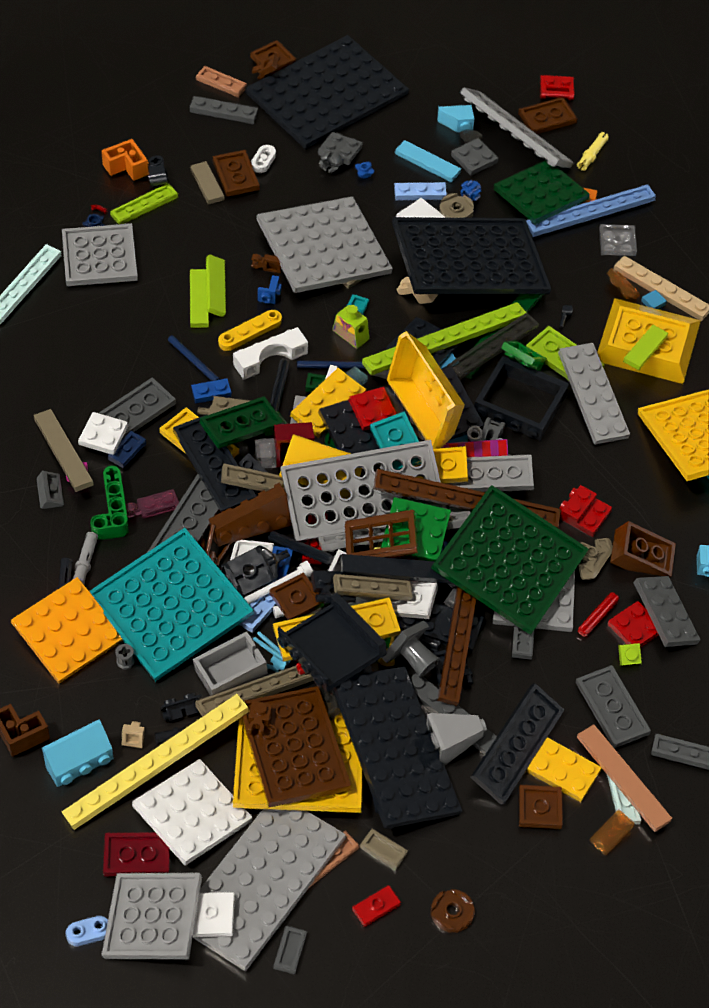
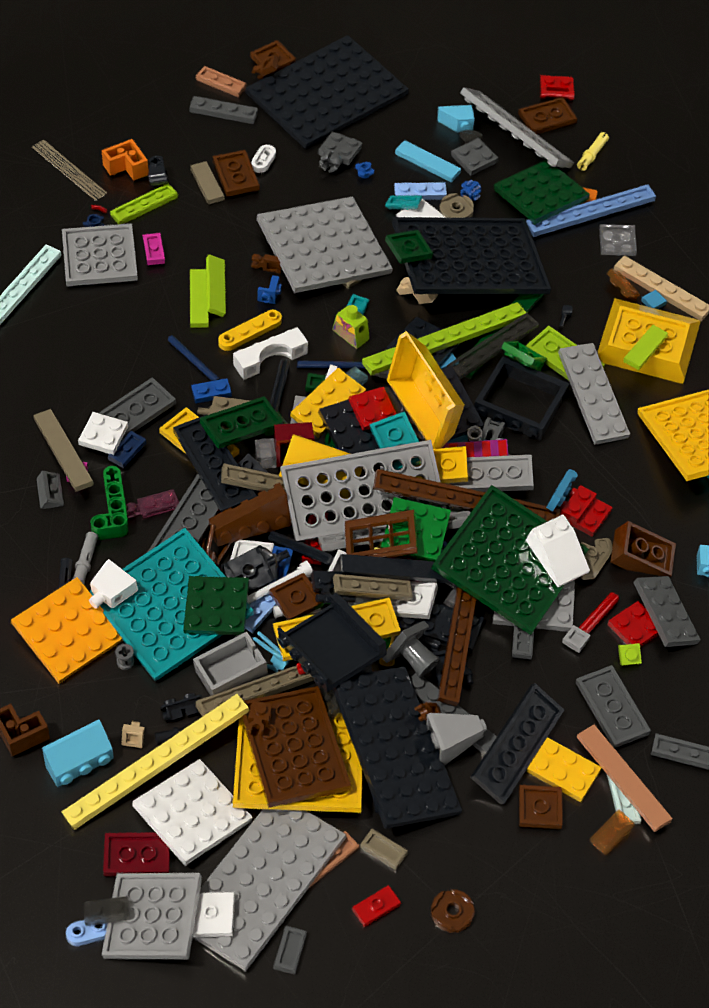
(69, 170): none -> dark tan sticker
(106, 911): none -> clear smoke plate
(111, 586): none -> white torso
(153, 249): none -> dark pink plate
(216, 605): none -> dark green plate
(403, 202): none -> teal tile
(409, 246): none -> dark green plate
(426, 708): none -> reddish brown plate
(558, 550): none -> white slope
(562, 490): none -> dark azure plate
(576, 639): none -> light grey plate

